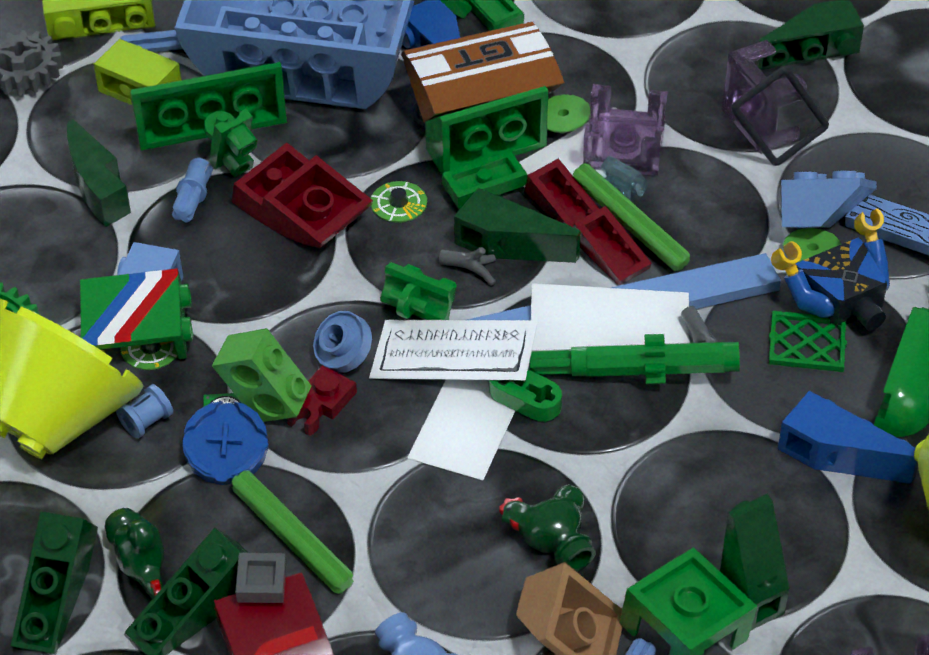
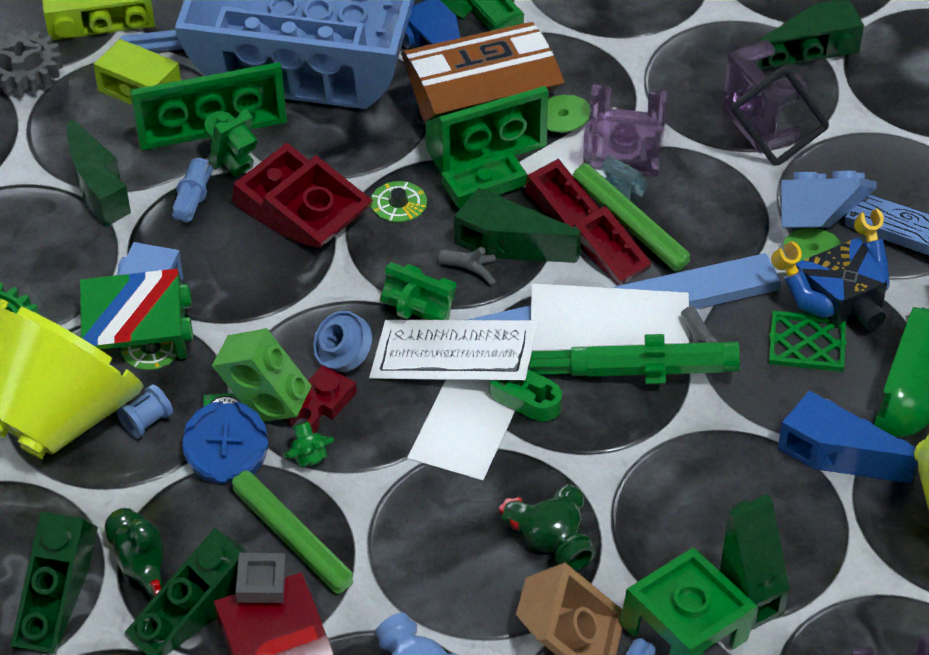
(308, 446): none -> green plant

